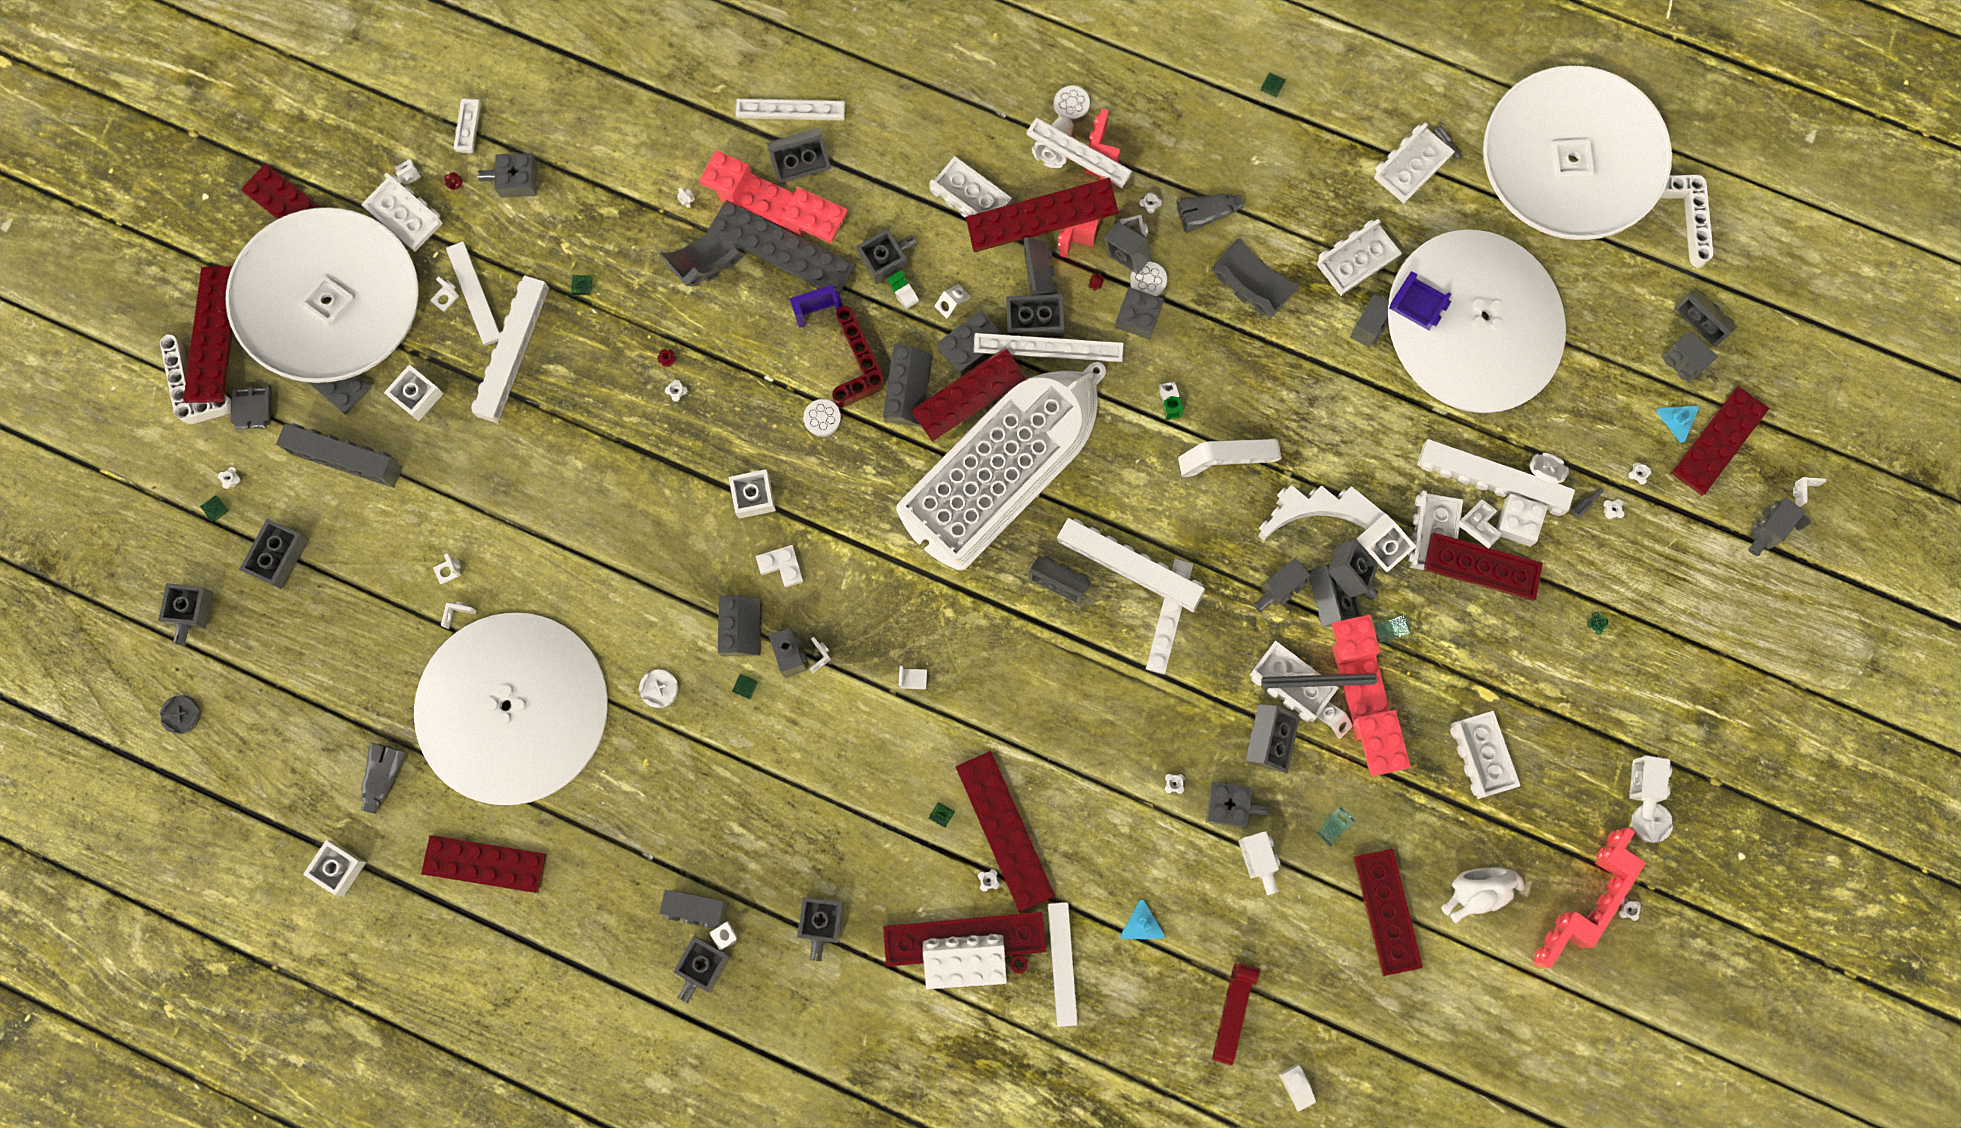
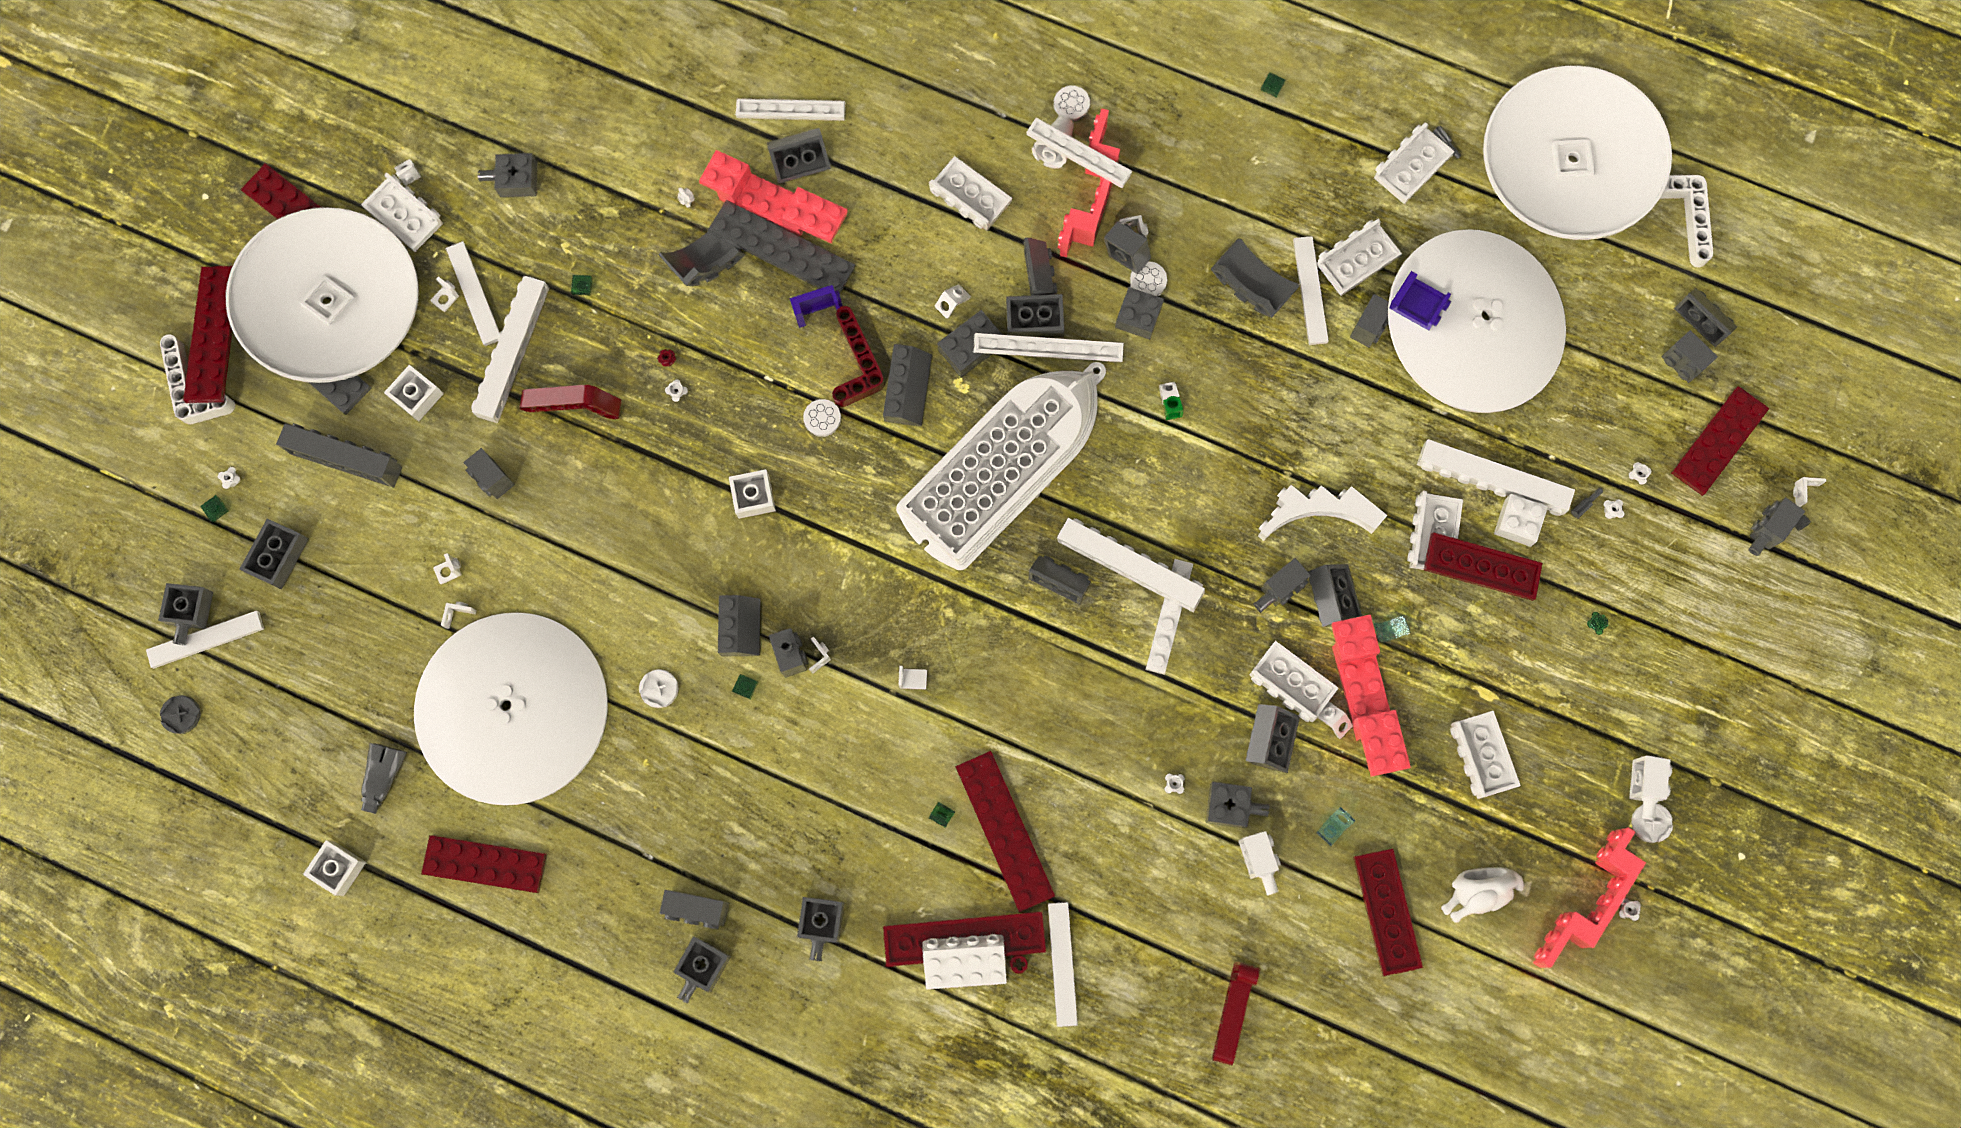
(206, 639): none -> white tile
(251, 407): dark grey plate -> none
(453, 185): dark red plate -> none
(467, 126): white plate -> none
(488, 474): none -> dark grey brick
(571, 398): none -> dark red beam
(724, 936): white bracket -> none
(783, 560): white plate -> none
(891, 251): dark grey brick -> none
(902, 290): leg -> none
(968, 394): dark red plate -> none
(988, 875): white plate -> none
(1042, 215): dark red plate -> none
(1095, 281): dark red plate -> none
(1142, 924): medium azure piece -> none
(1150, 197): white plate -> none
(1202, 210): dark grey piece -> none
(1228, 452): white beam -> none
(1297, 1087): white slope -> none
(1310, 290): none -> white tile
(1319, 680): dark grey axle -> none
(1354, 569): dark grey brick -> none
(1386, 542): white brick -> none
(1477, 524): white plate -> none
(1549, 468): white tile -> none
(1678, 420): medium azure piece -> none

